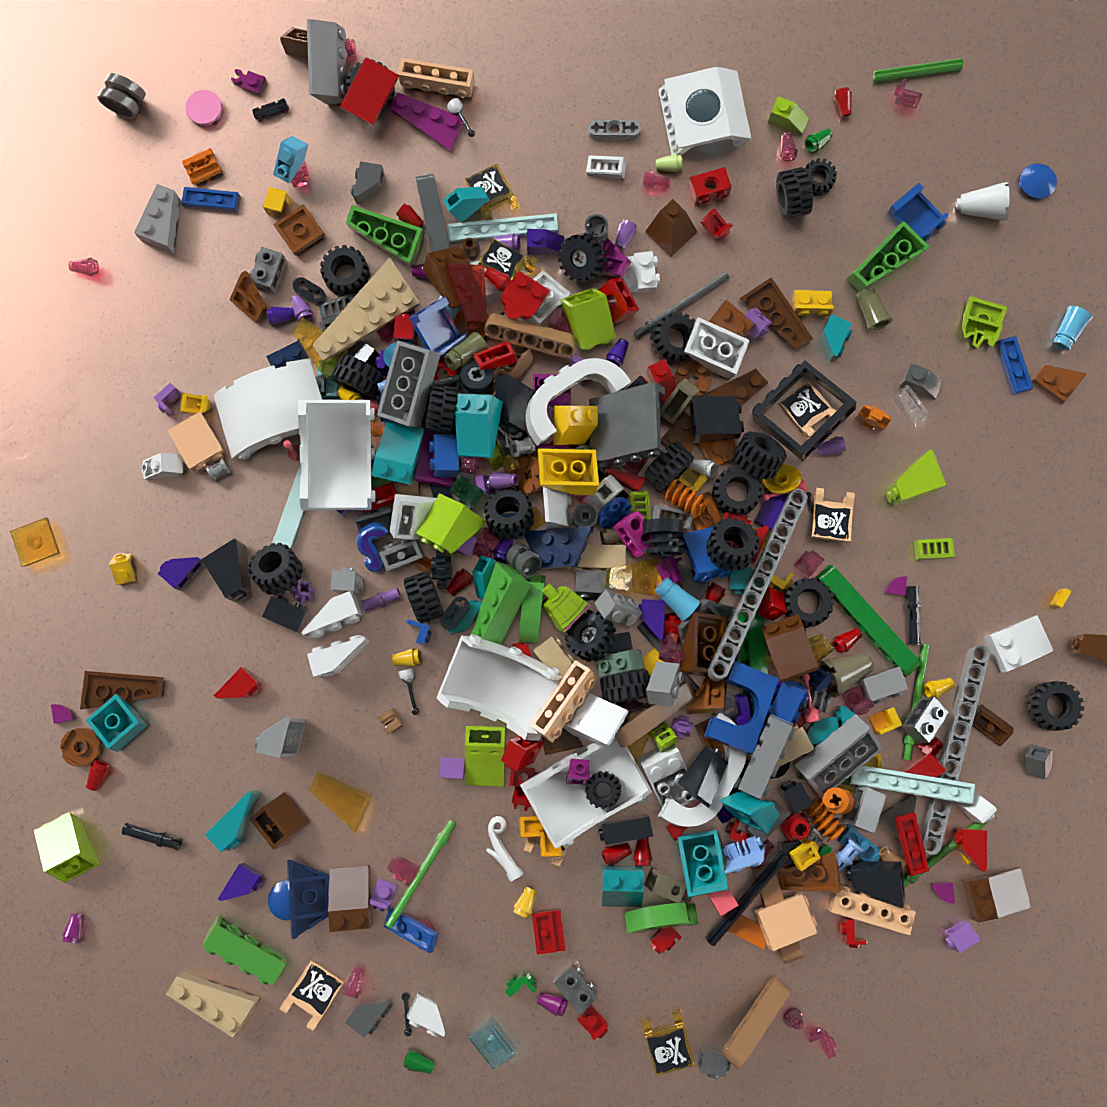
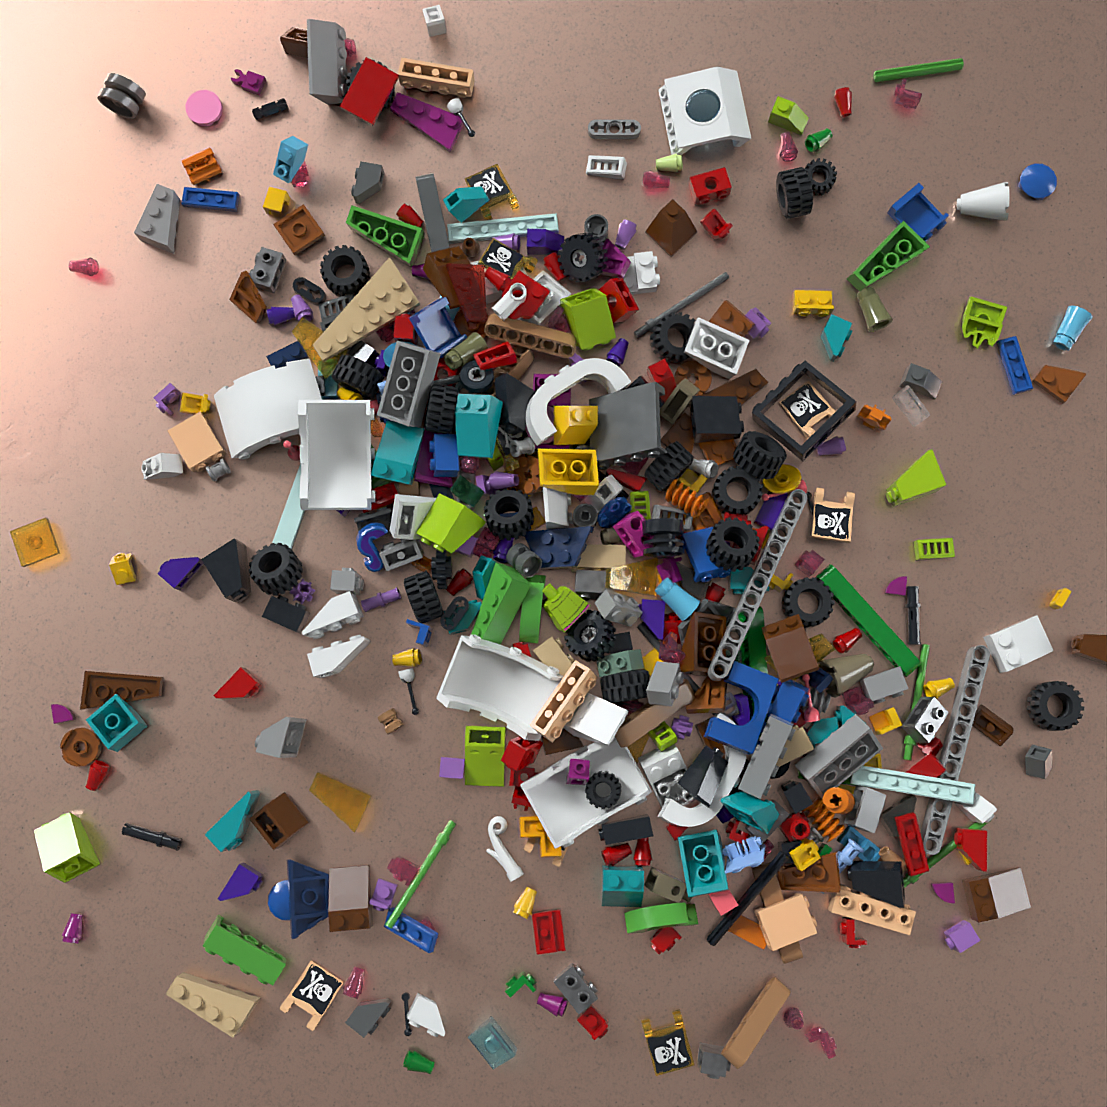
(434, 20): none -> white slope
(508, 302): none -> white piece
(552, 265): none -> red cone
(772, 604): red brick -> none
(776, 308): reddish brown wing -> none

